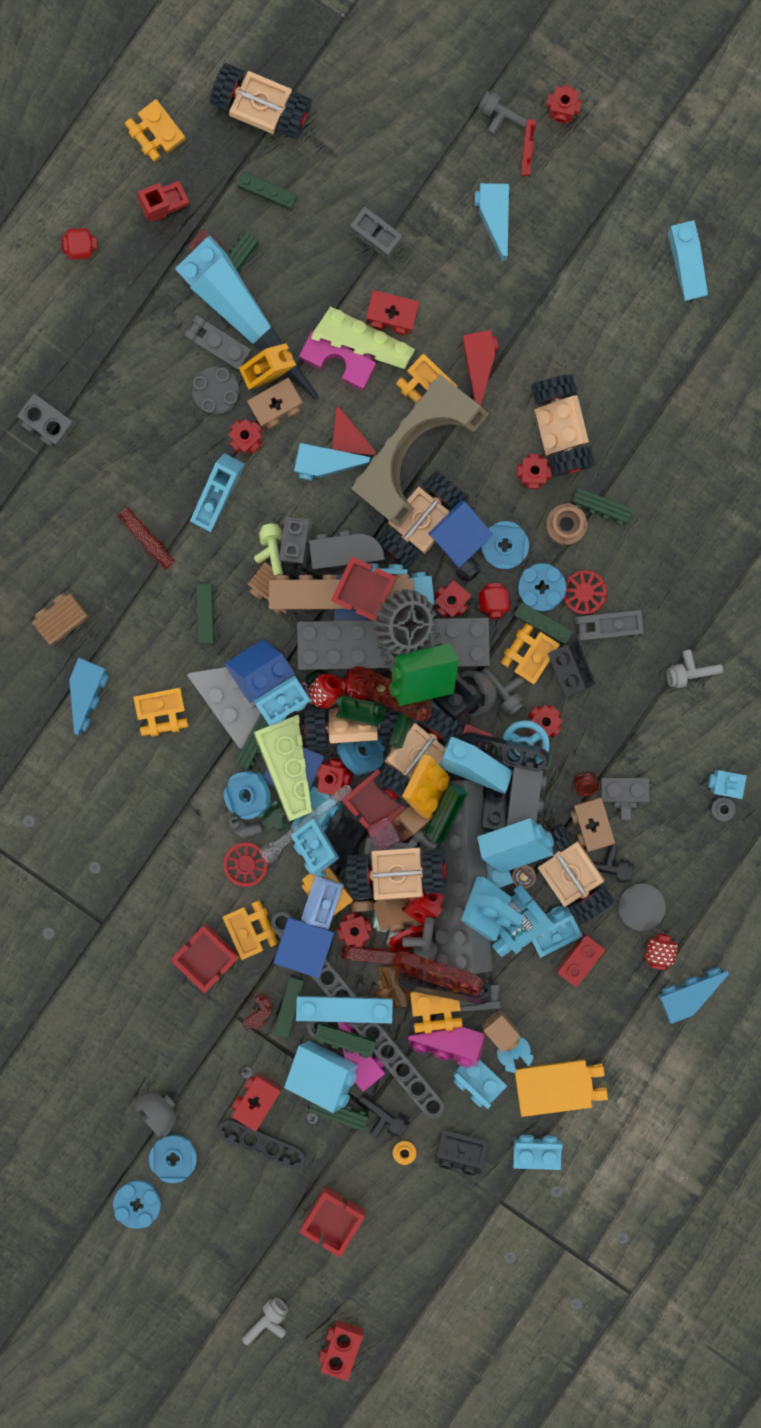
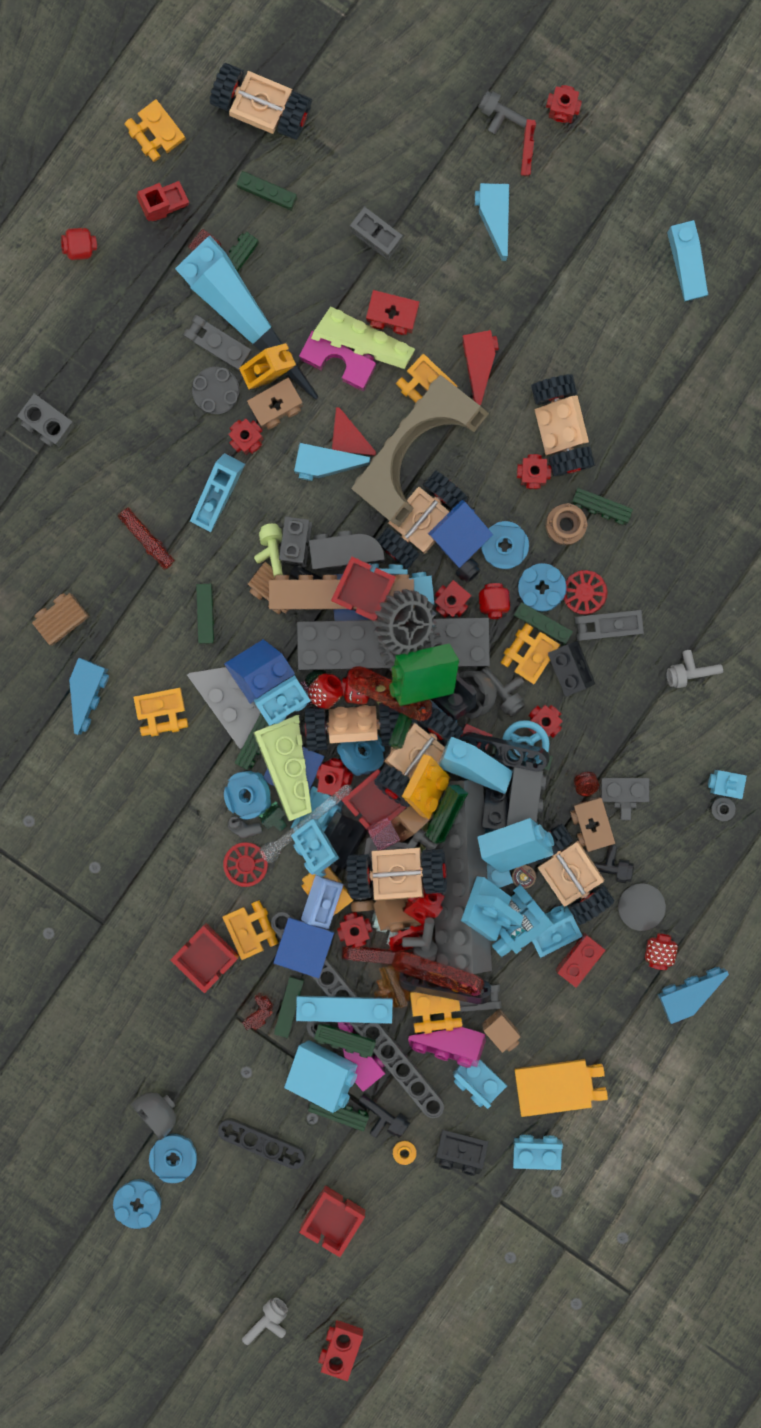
(250, 1114): red brick -> none
(361, 712): dark green hinge -> none
(521, 1050): medium azure piece -> none

